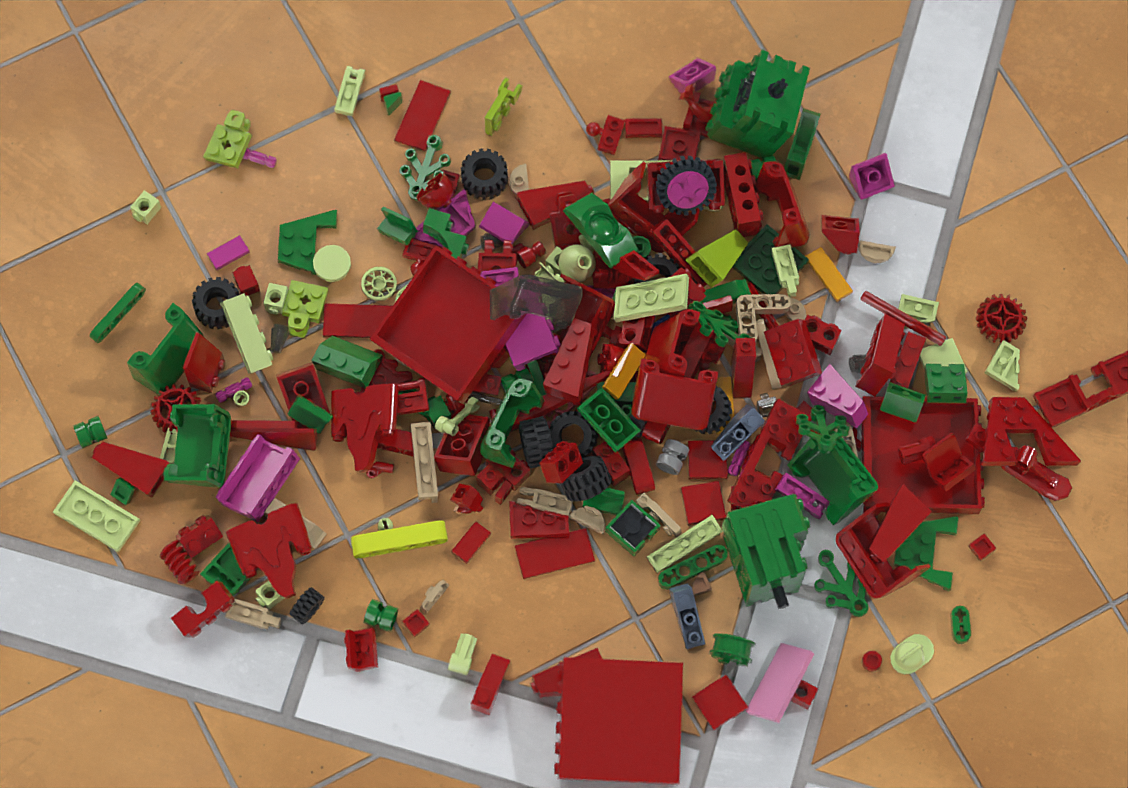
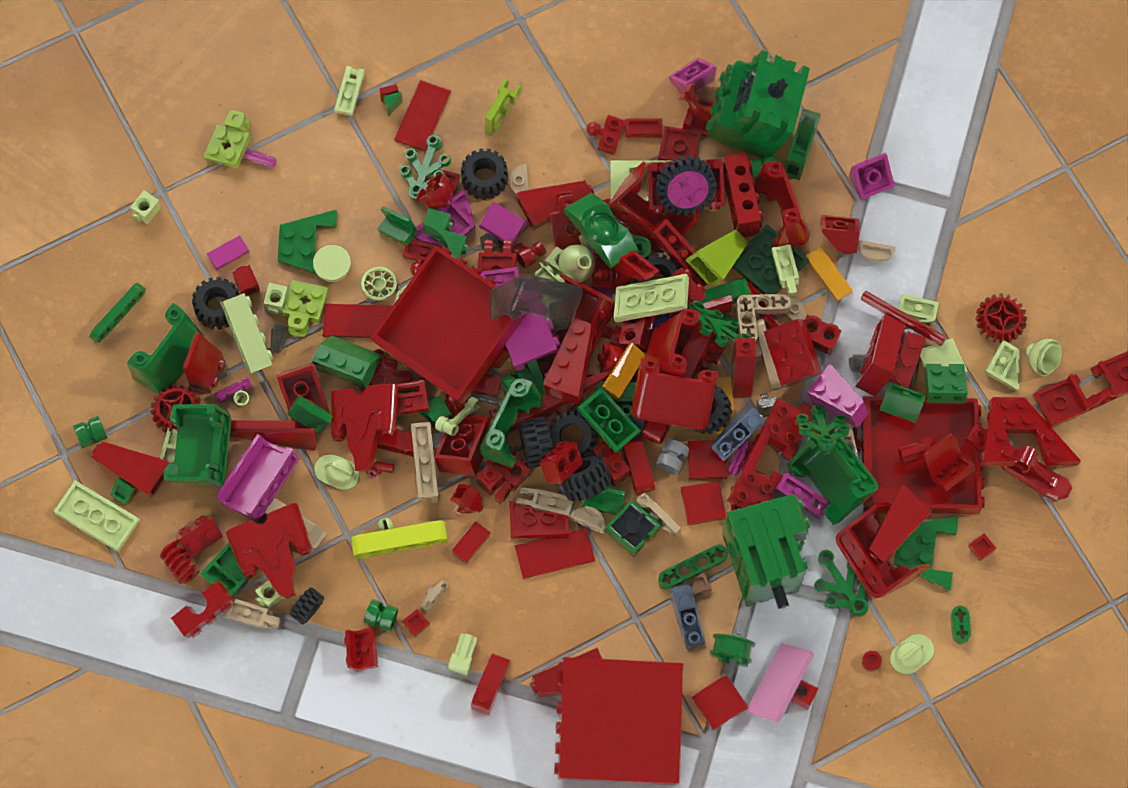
(336, 471): none -> yellowish green piece
(684, 544): yellowish green tile -> none
(1044, 356): none -> yellowish green piece

